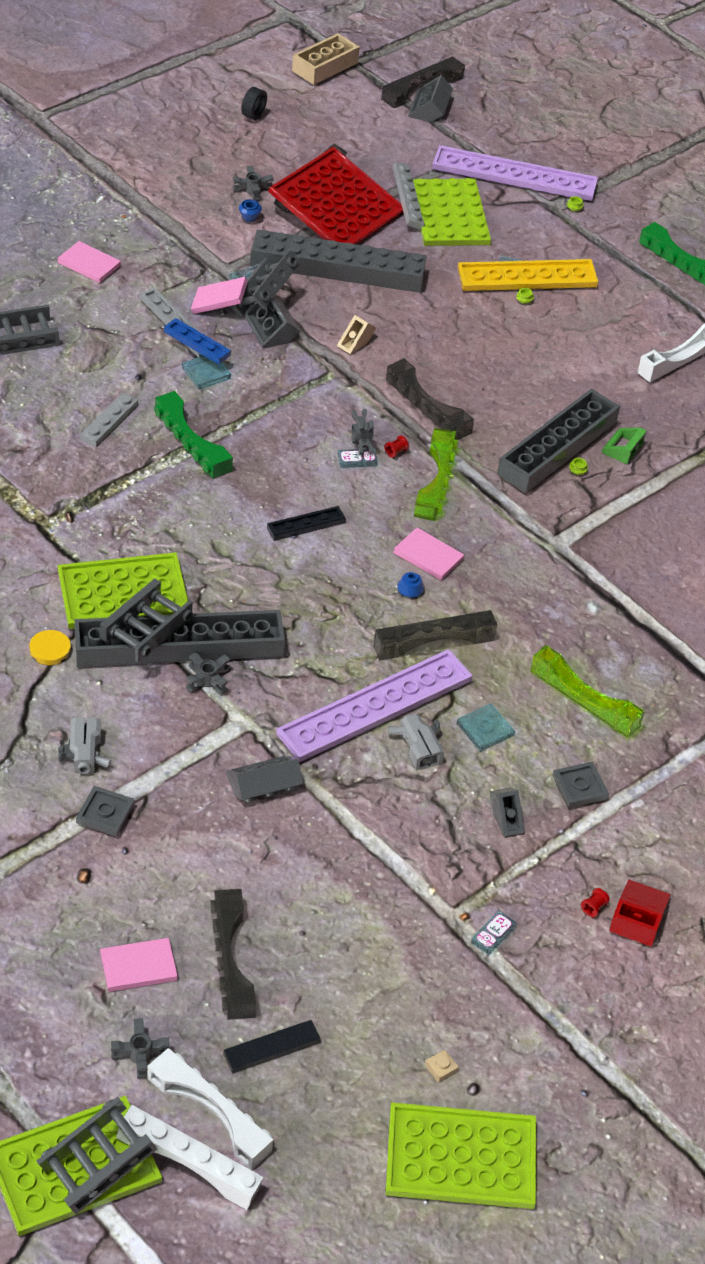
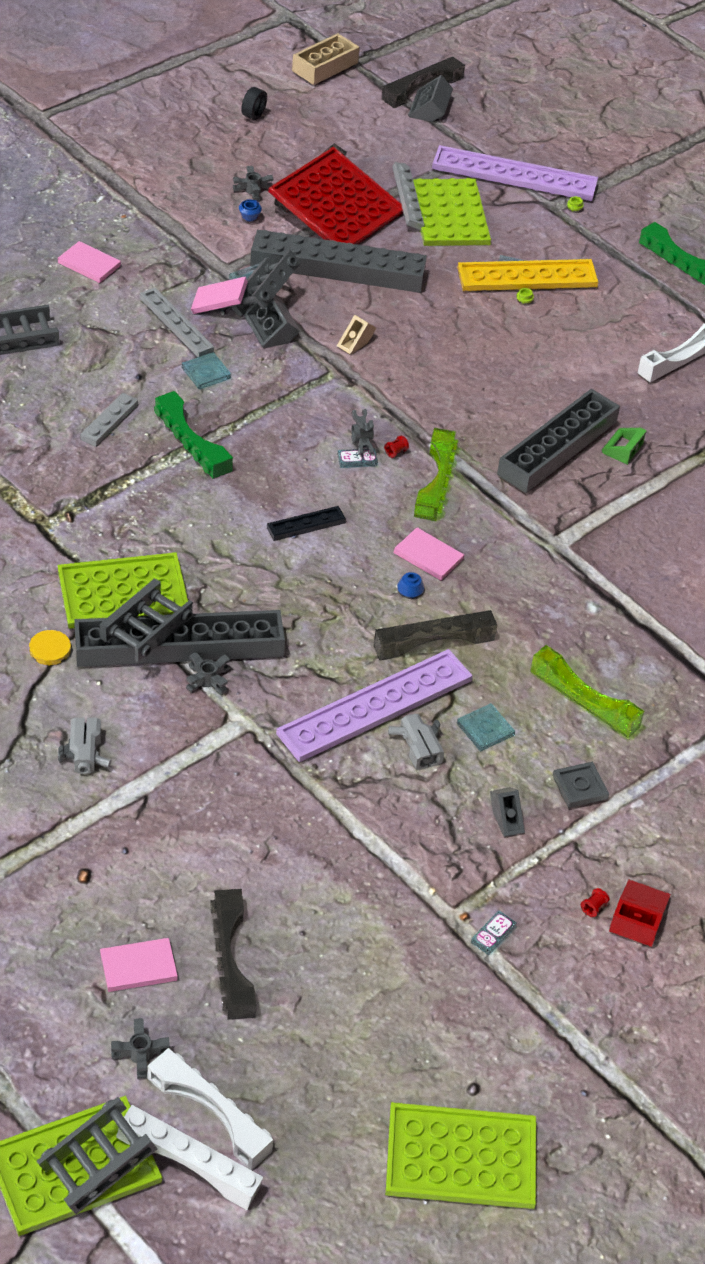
(105, 811): dark grey plate -> none
(197, 341): blue plate -> none
(265, 778): dark grey slope -> none
(271, 1046): black tile -> none
(403, 377): clear smoke arch -> none
(441, 1066): tan plate -> none
(578, 466): lime plate -> none

